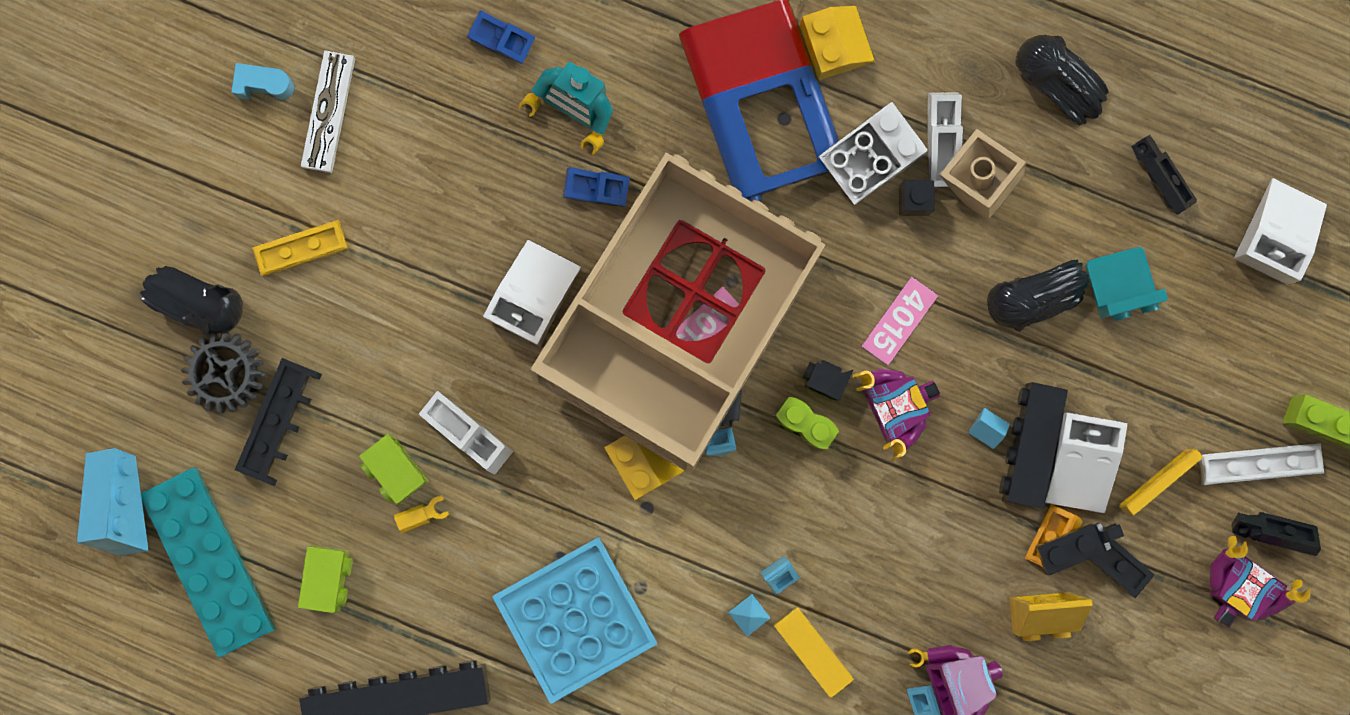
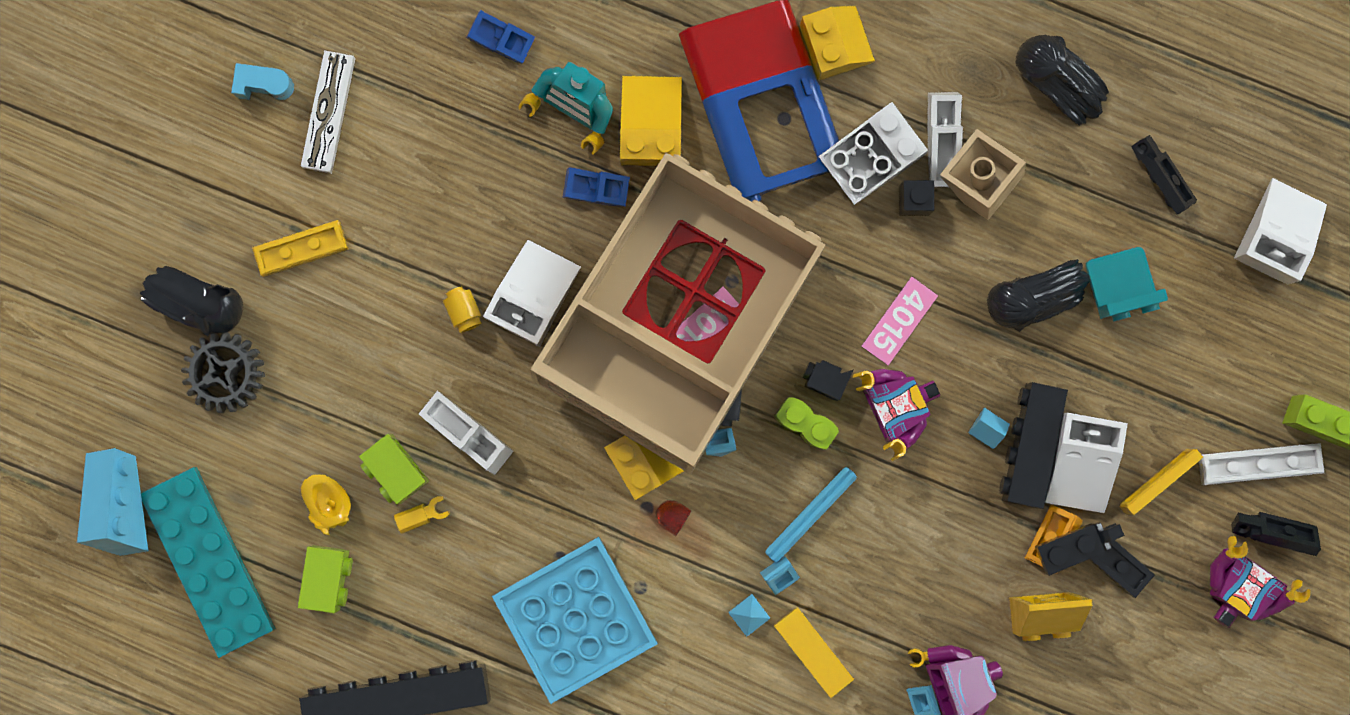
(274, 420): black hinge -> none
(326, 502): none -> yellow hat
(462, 309): none -> yellow brick
(650, 119): none -> yellow slope
(672, 516): none -> clear red piece
(811, 514): none -> medium azure axle

